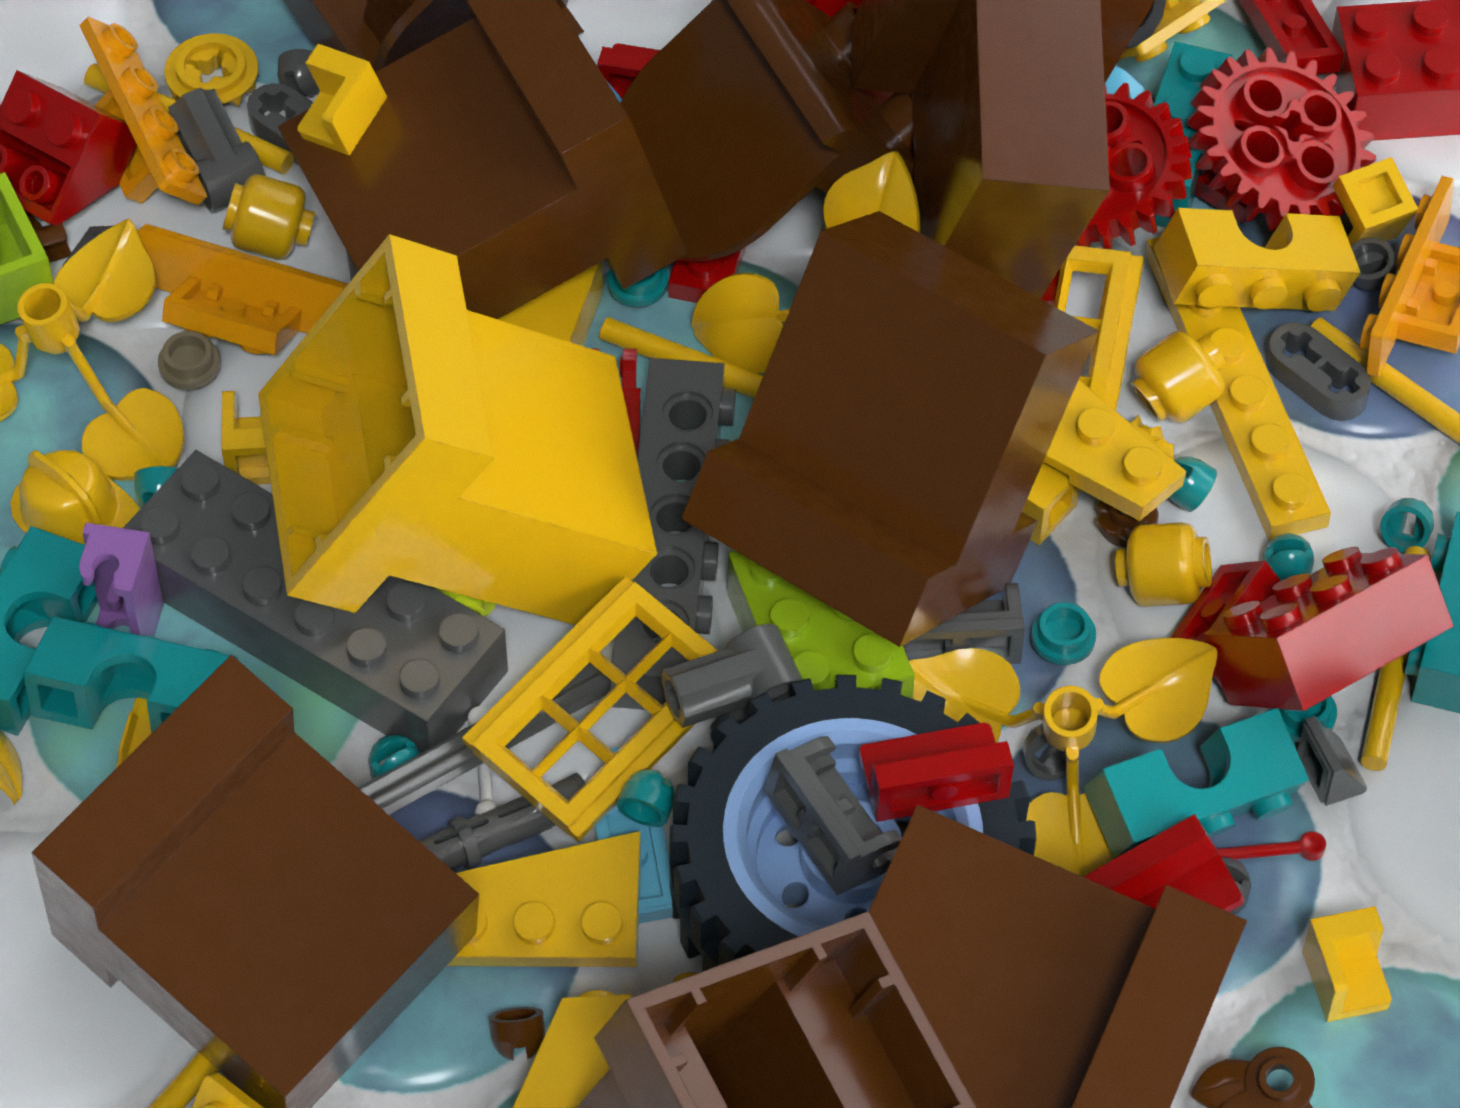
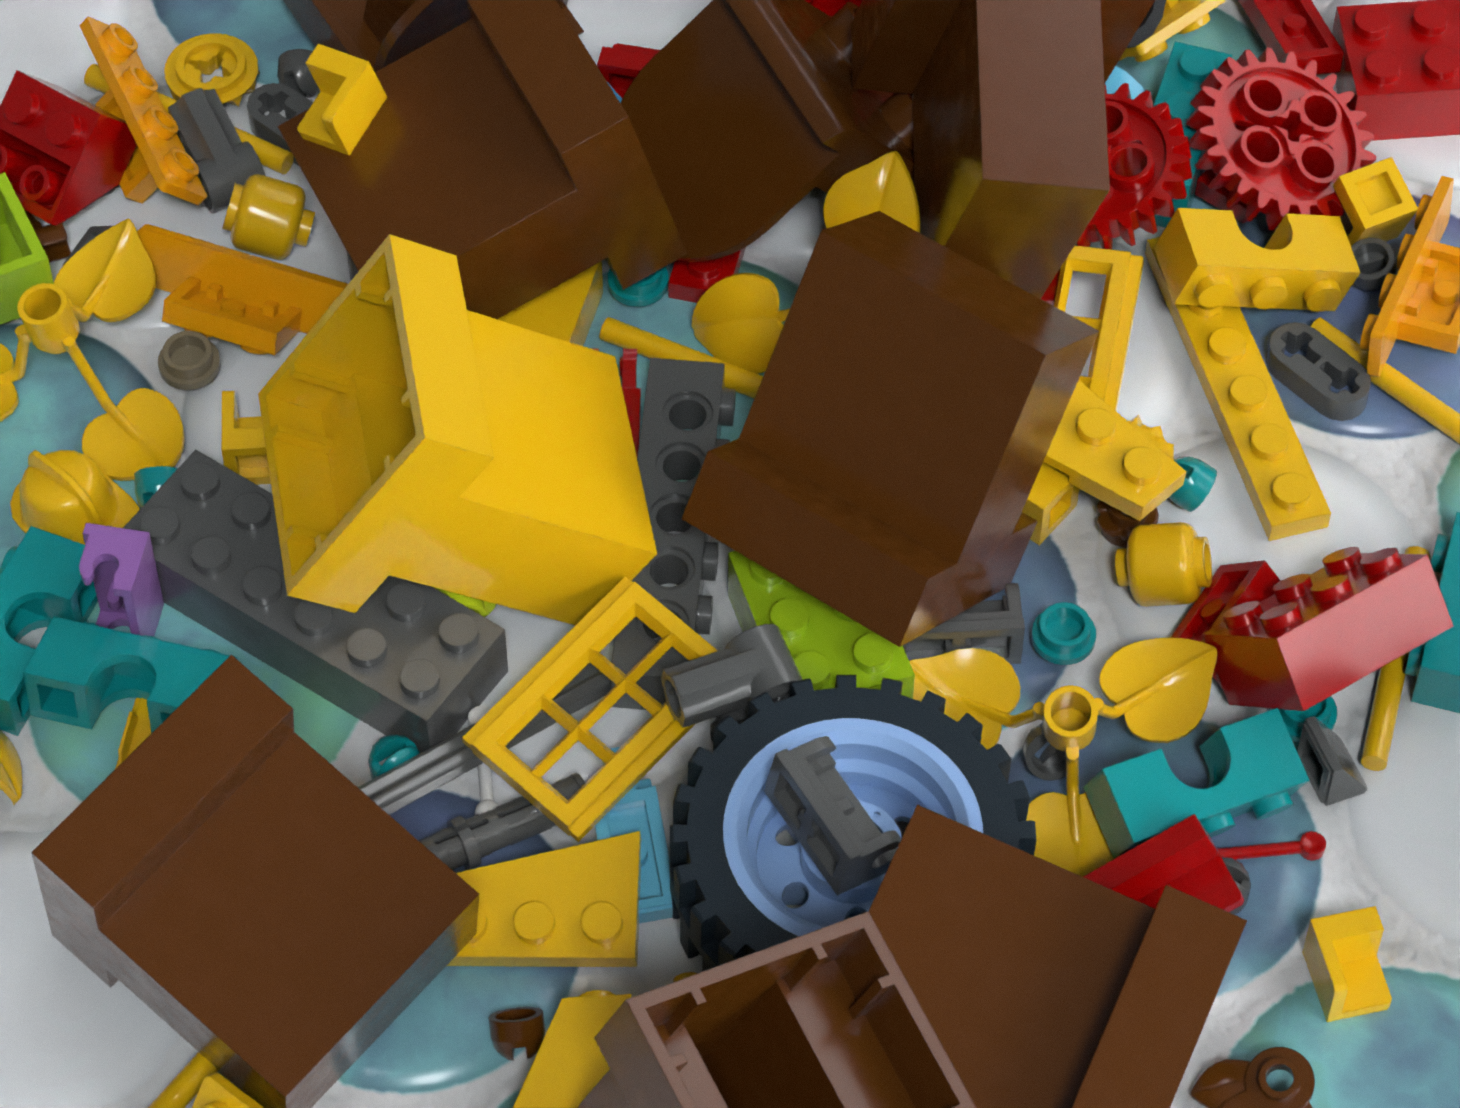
(647, 798): teal hinge -> none
(936, 770): red panel -> none
(1179, 376): yellow head -> none
(1289, 555): teal hinge -> none
(1395, 519): teal hinge -> none

